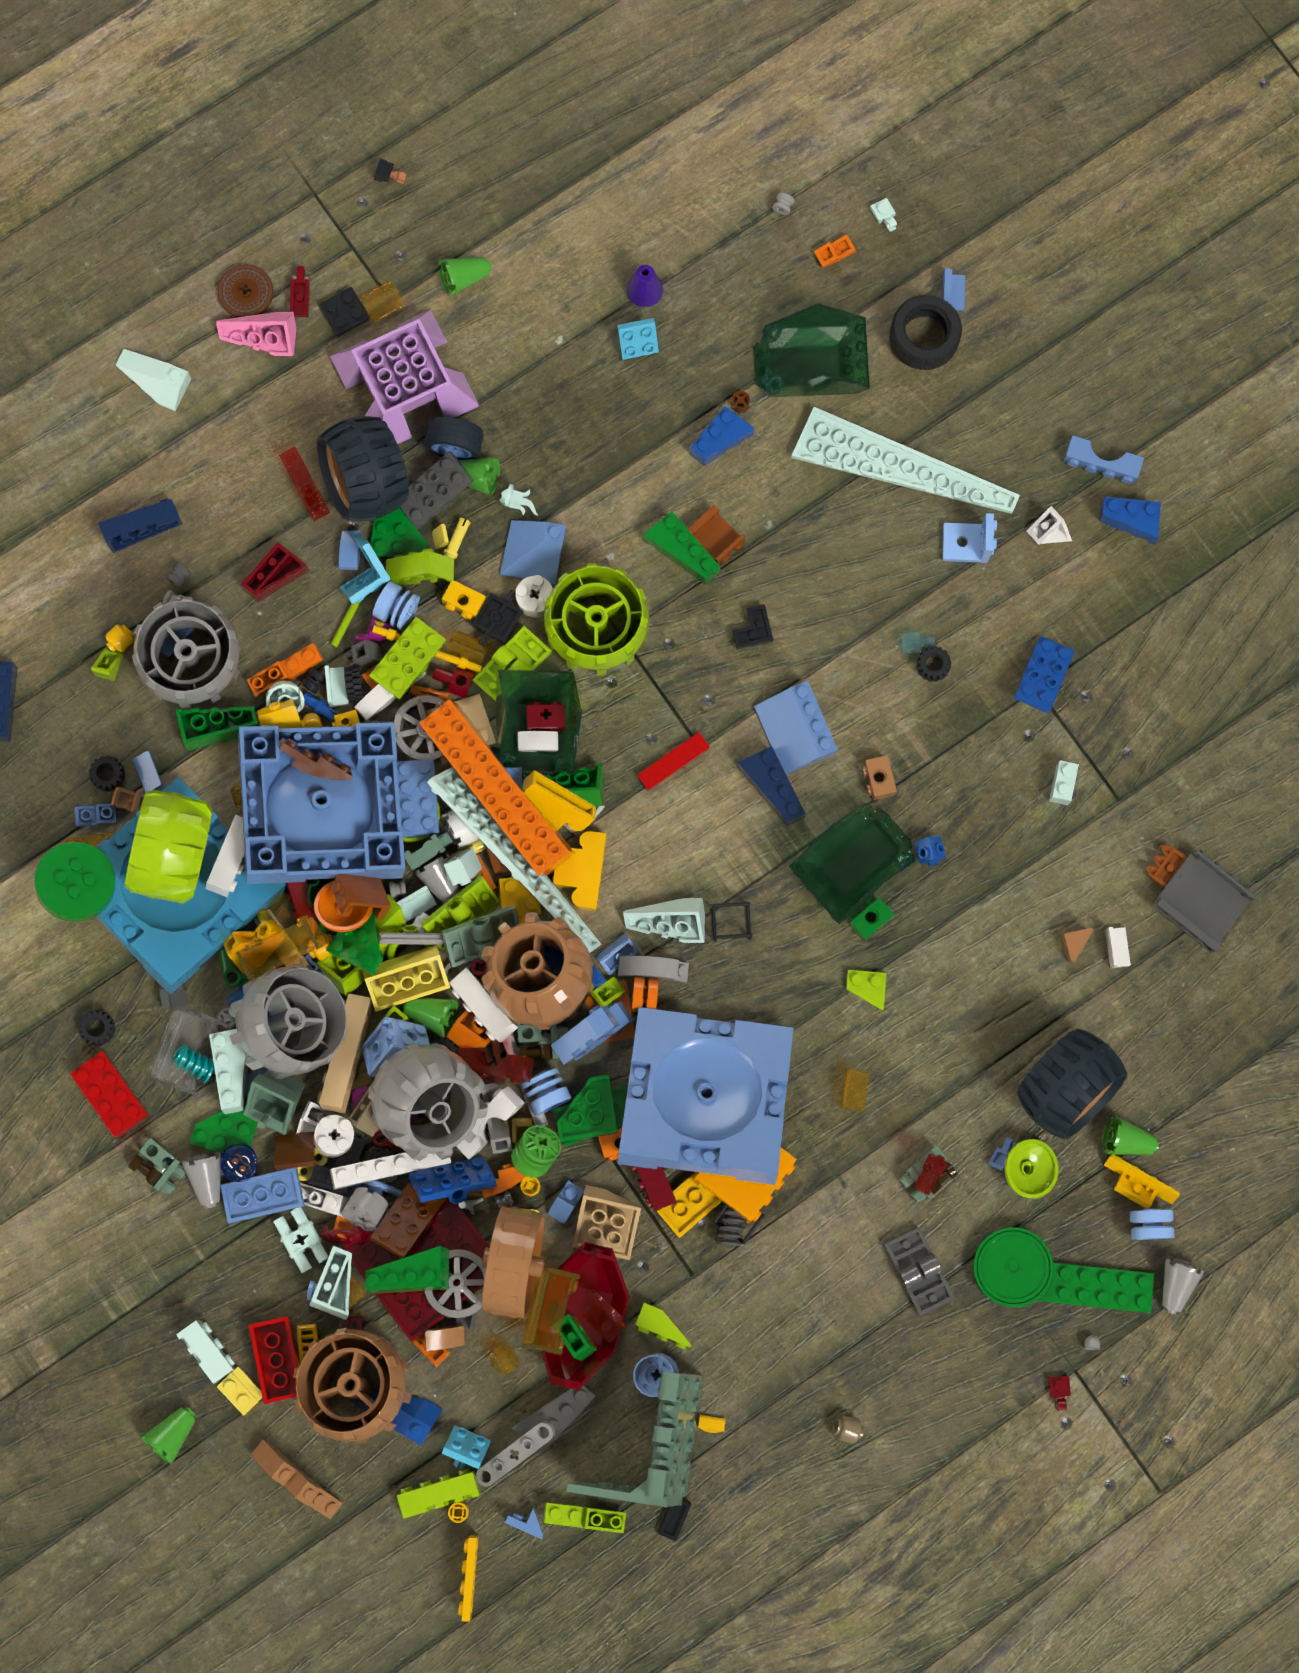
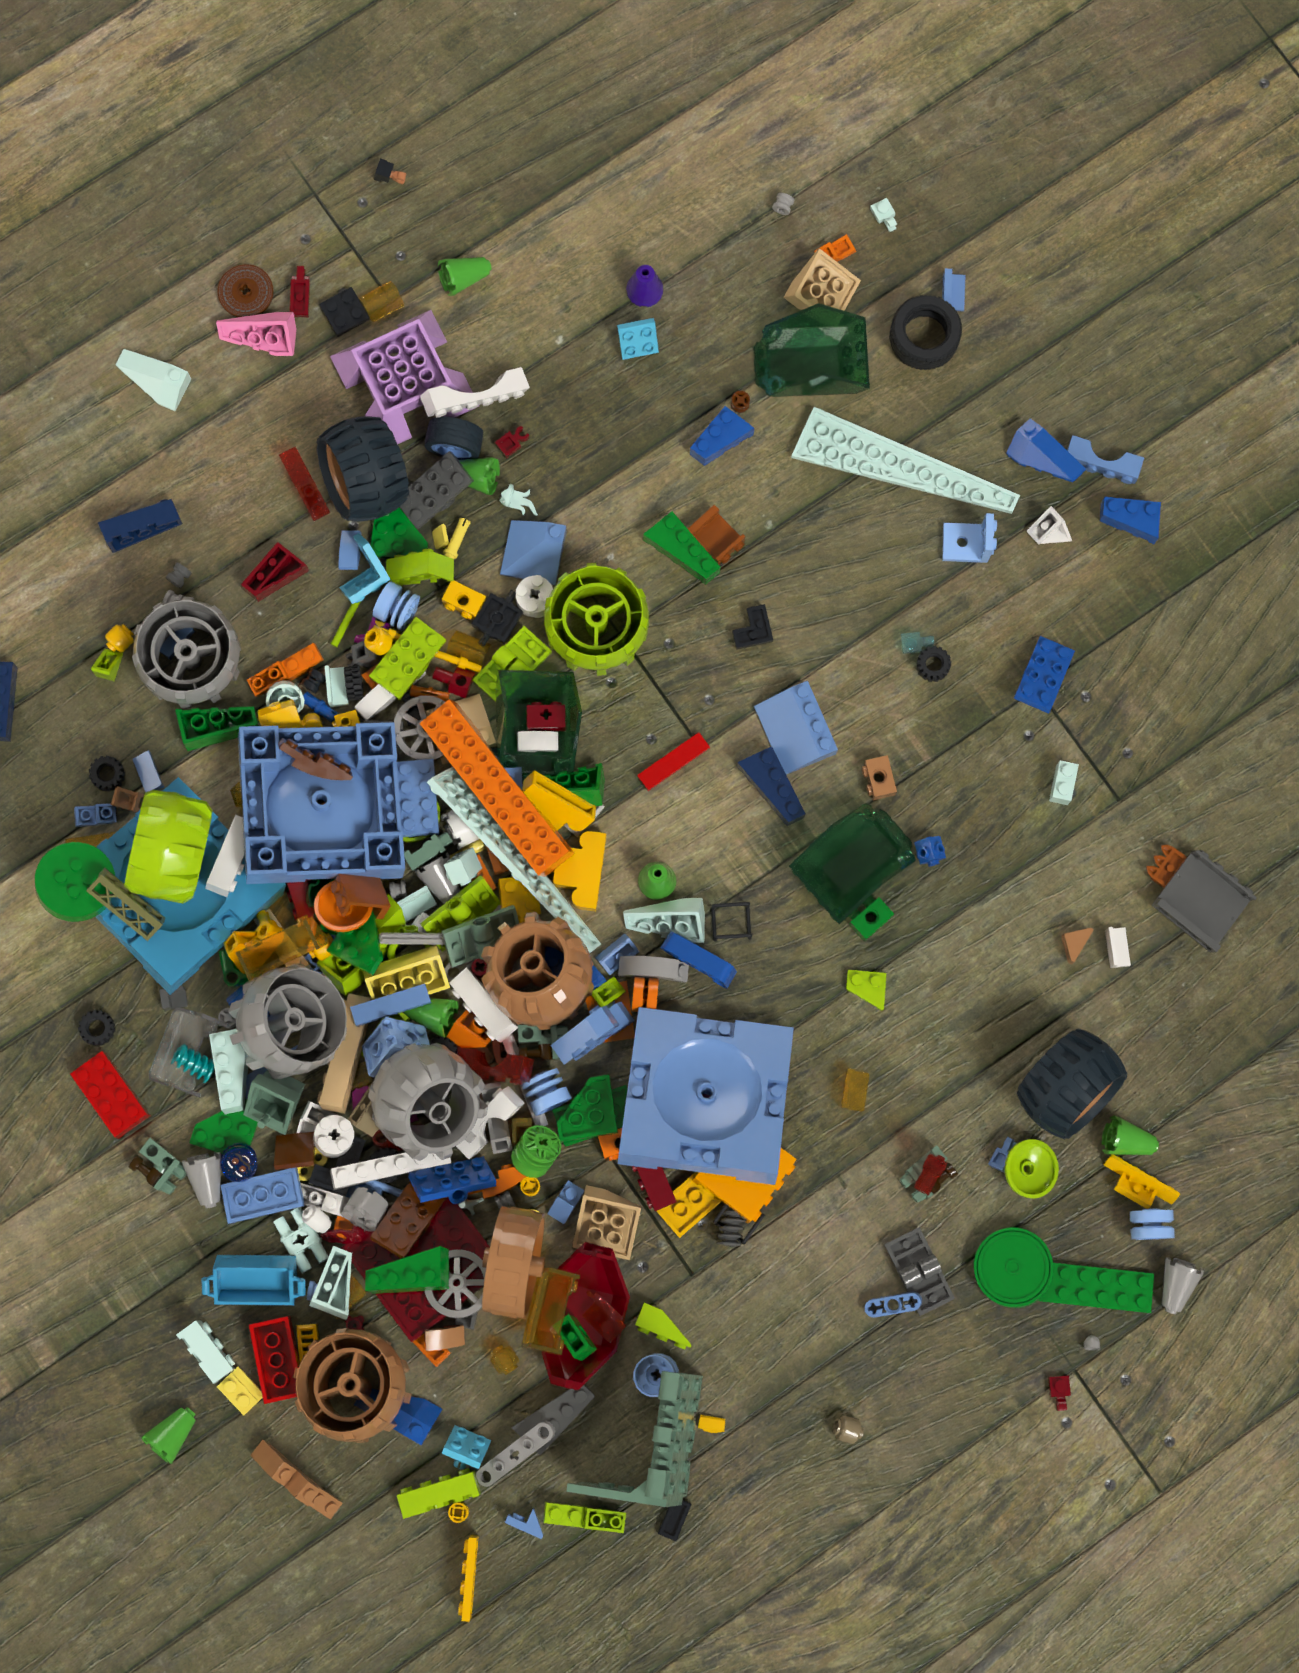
(133, 901): none -> olive fence
(254, 1280): none -> dark azure container
(316, 1219): none -> white brick
(378, 641): none -> yellow head
(390, 1005): none -> medium blue tile
(442, 399): none -> white arch
(510, 443): none -> dark red plate
(657, 887): none -> bright green cone
(700, 959): none -> blue beam
(822, 282): none -> tan slope
(878, 1301): none -> medium blue beam
(1039, 450): none -> blue wedge

